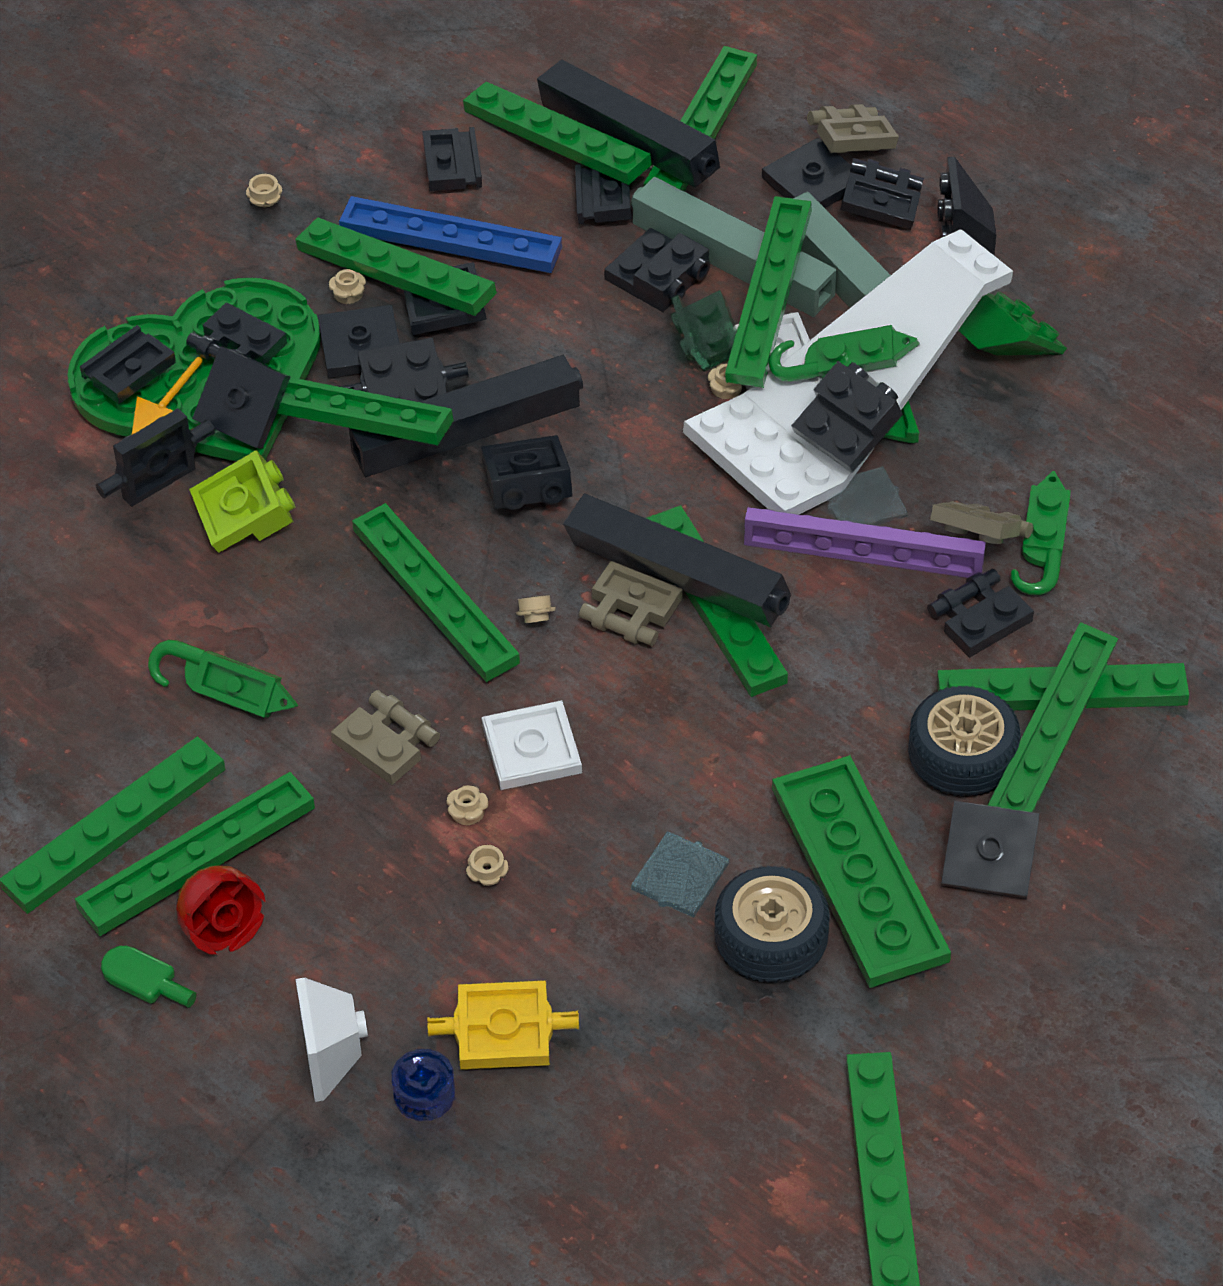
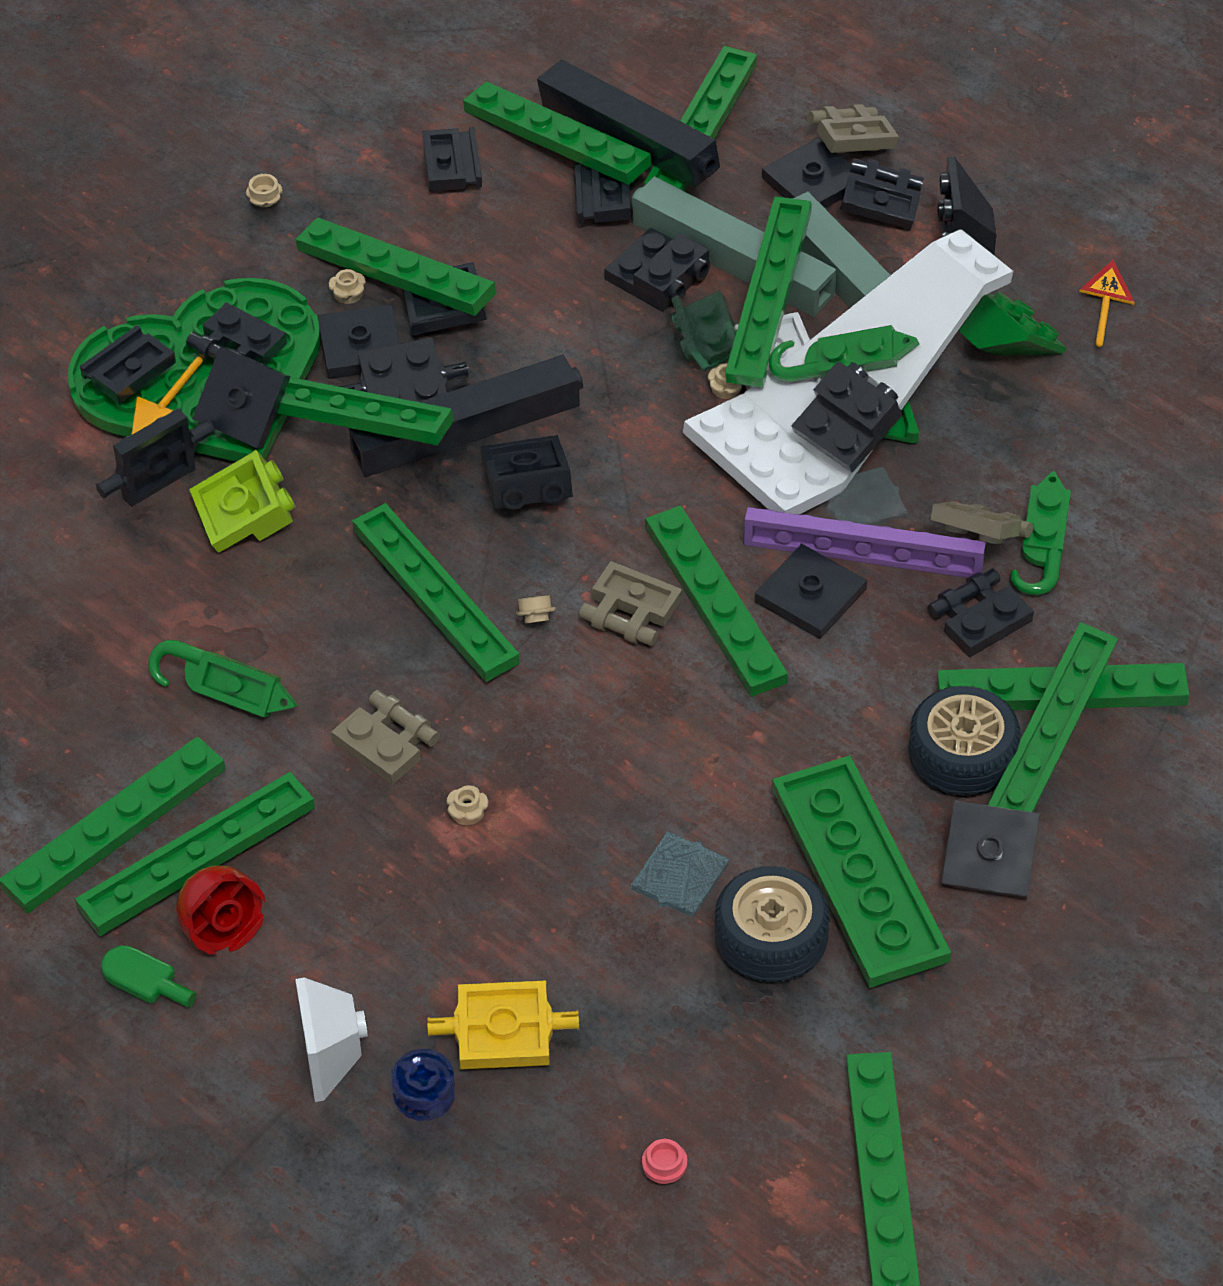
(452, 234): blue plate -> none
(486, 857): tan plate -> none
(531, 745): white tile -> none
(664, 1161): none -> coral plate
(678, 560): black brick -> none
(810, 591): none -> black plate
(1108, 285): none -> piece

